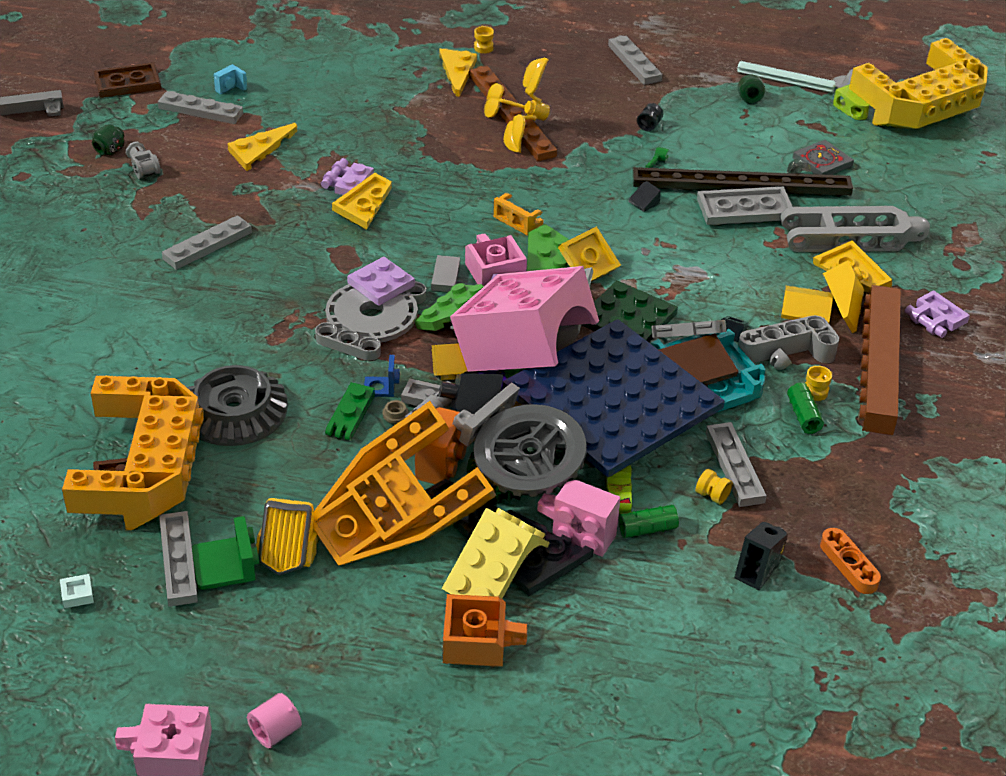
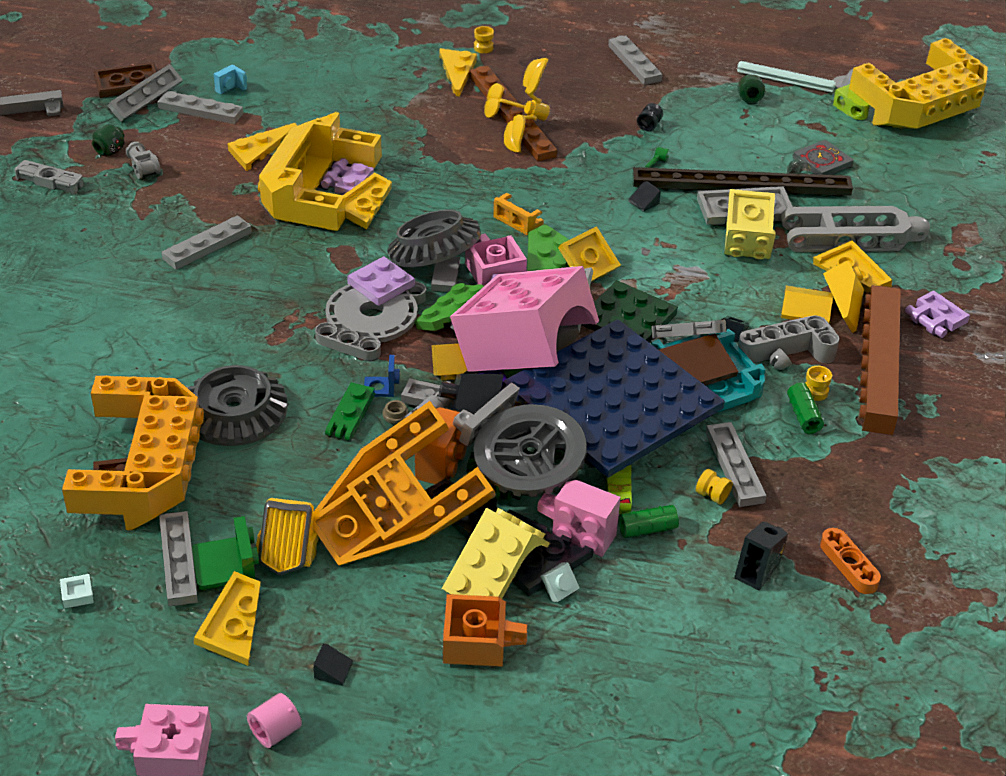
(57, 177): none -> light grey piece
(145, 92): none -> light grey plate
(232, 620): none -> yellow wing
(300, 163): none -> yellow wedge
(331, 665): none -> black slope
(433, 238): none -> dark grey gear
(560, 582): none -> light aqua plate
(750, 224): none -> light yellow bracket

